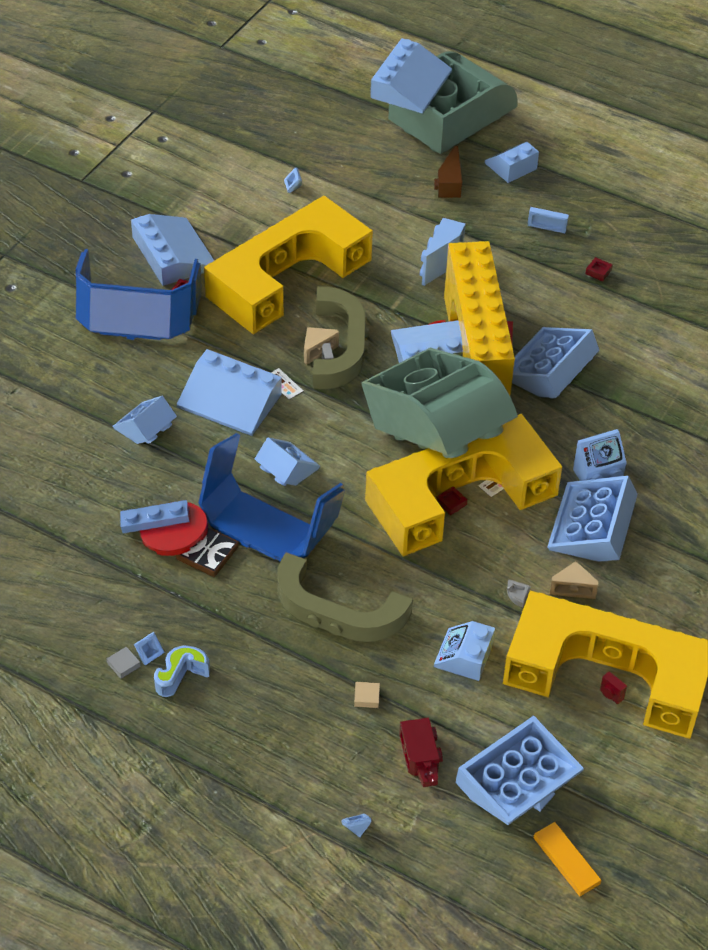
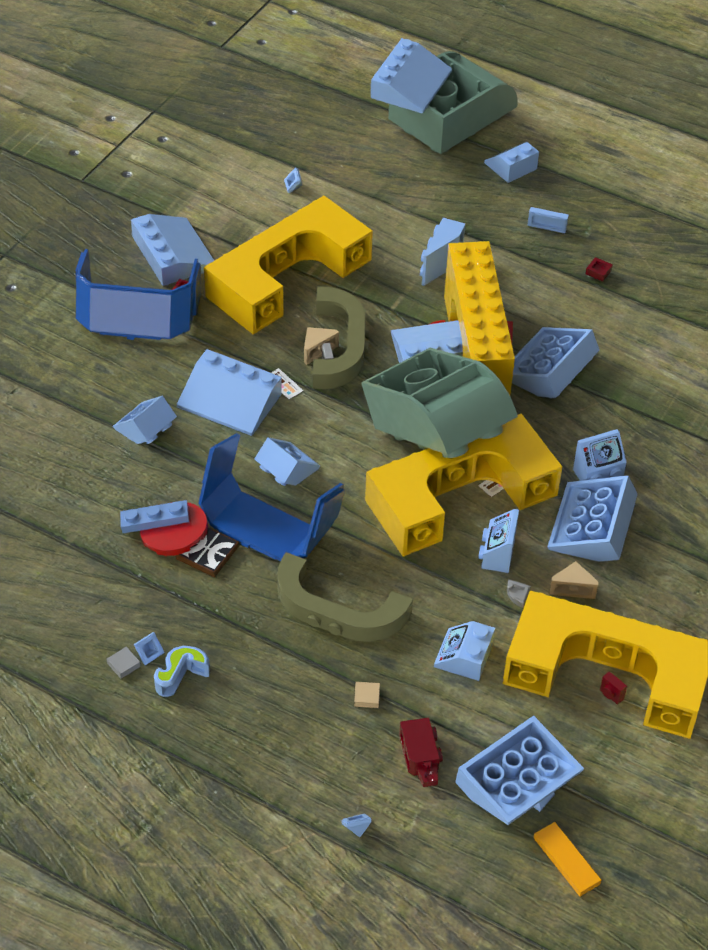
(449, 176): reddish brown slope -> none
(451, 500): dark red plate -> none
(499, 542): none -> light blue slope

